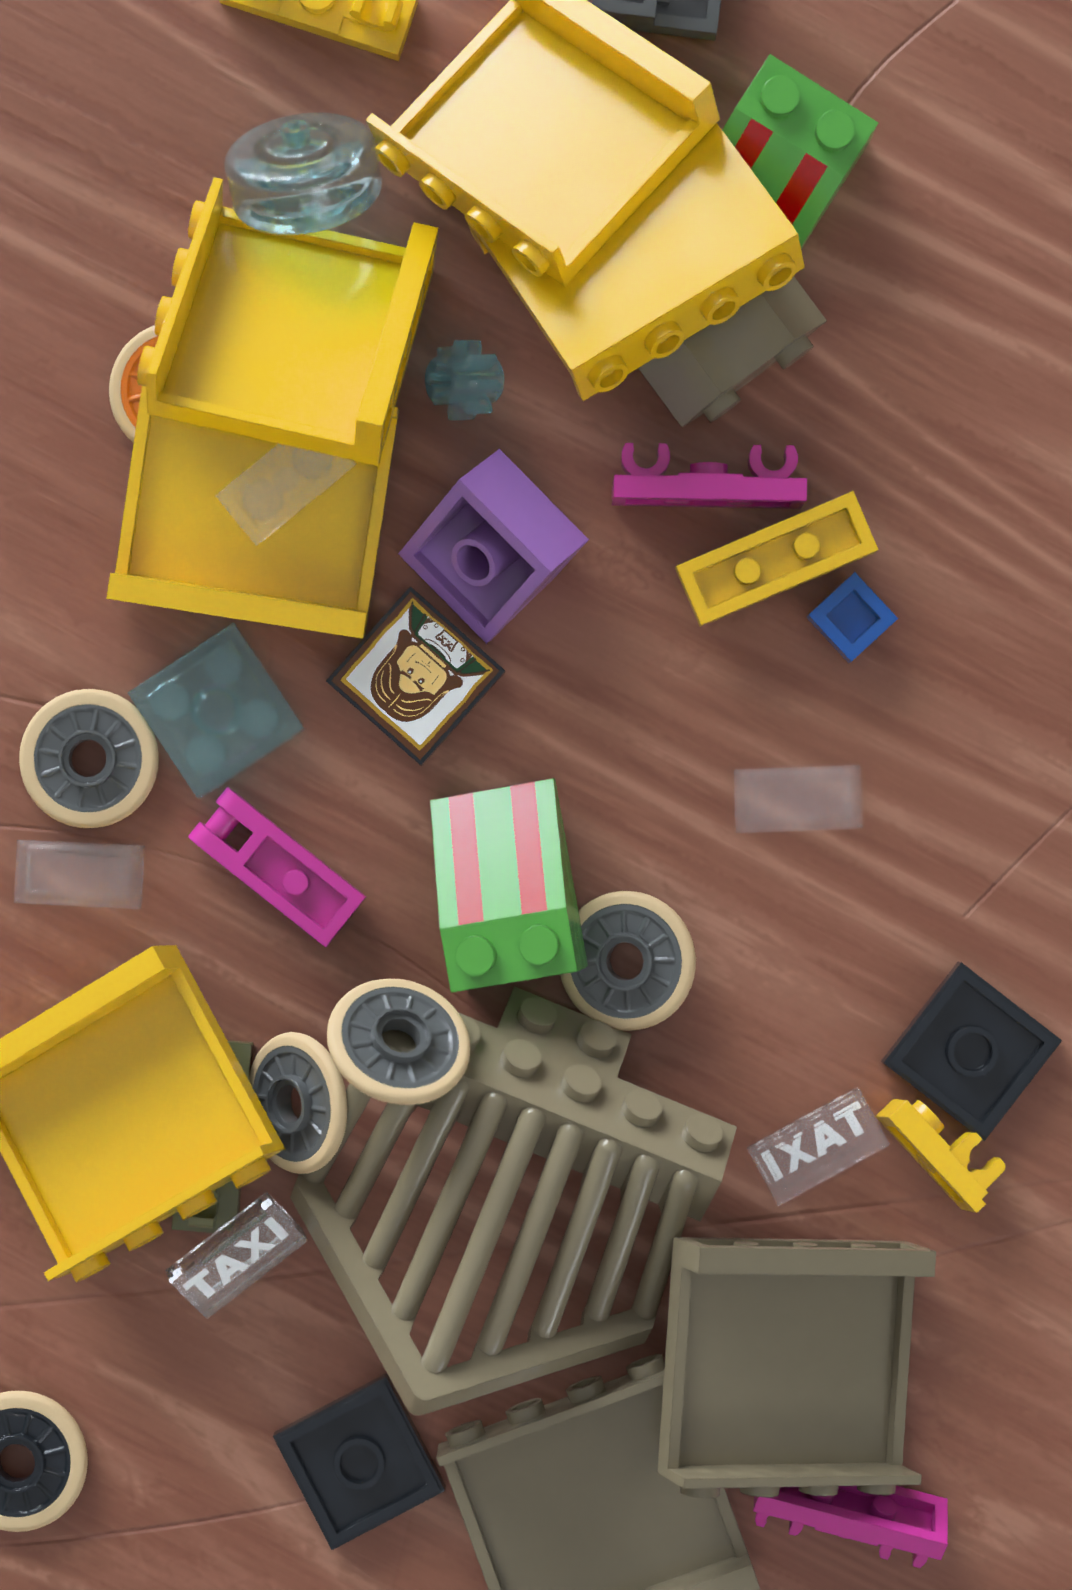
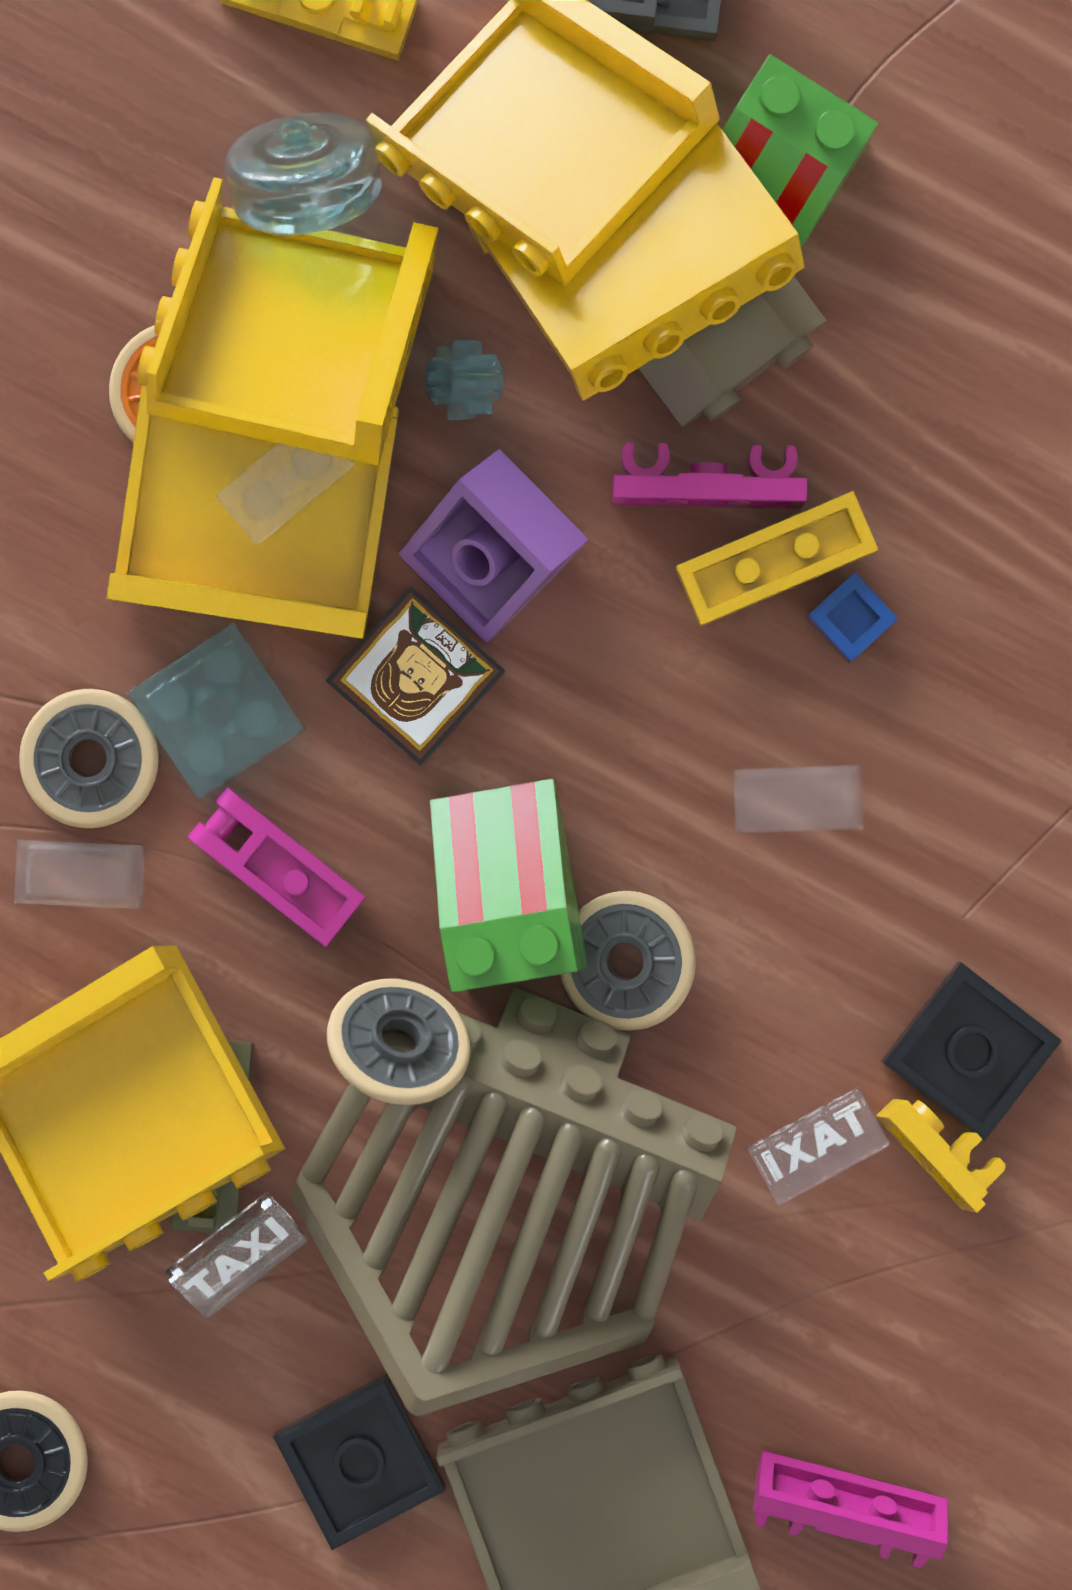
(305, 1064): dark grey wheel -> none
(788, 1365): dark tan panel -> none

